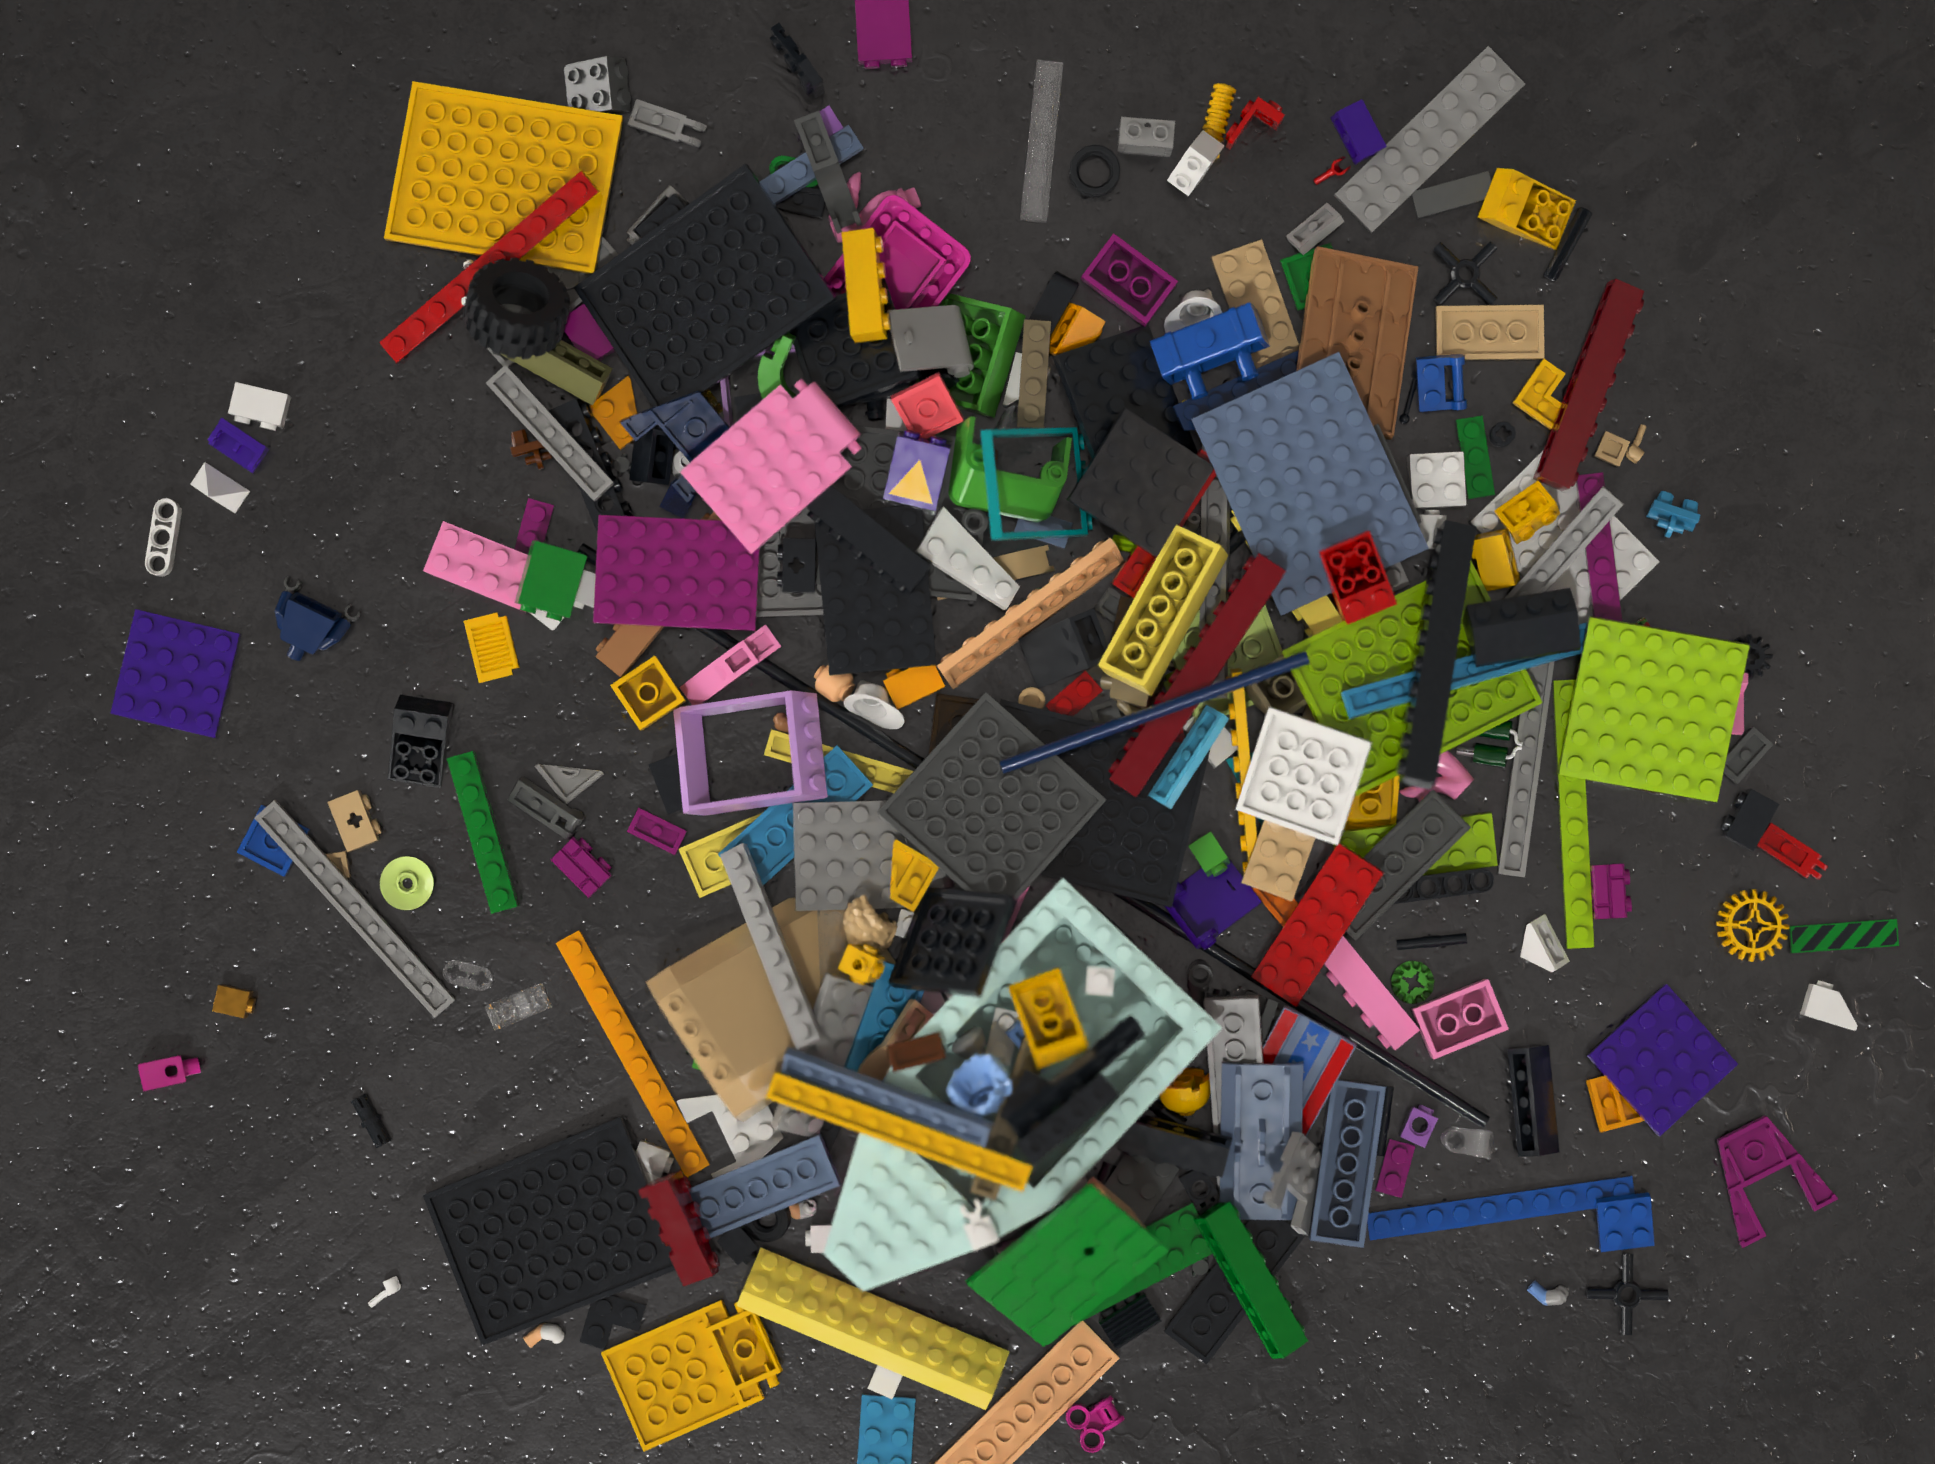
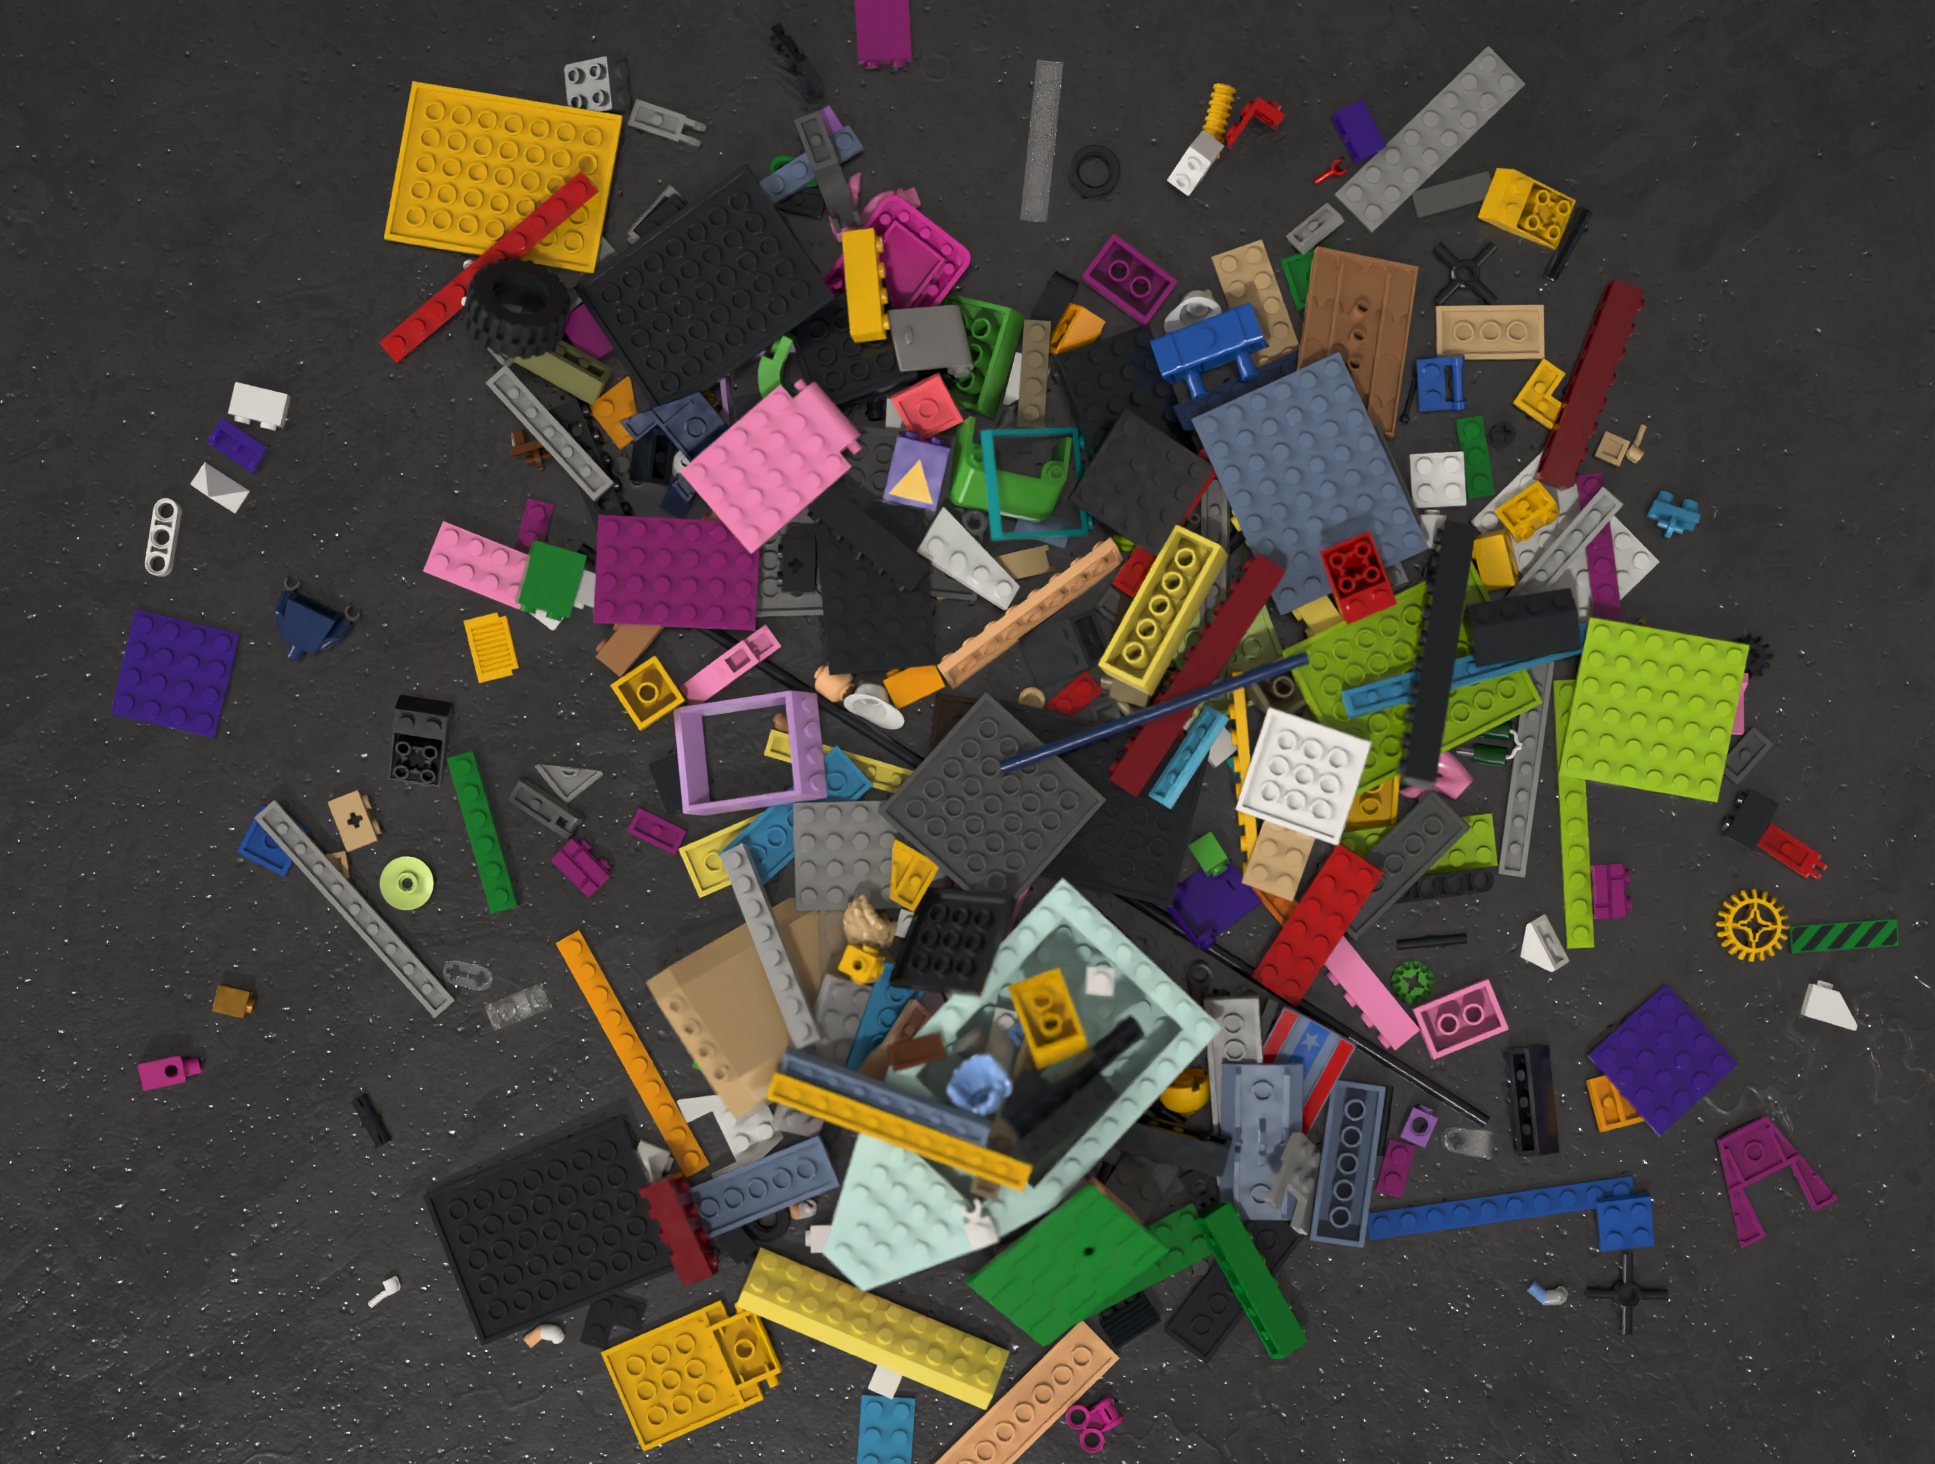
(1142, 140): light grey window -> none

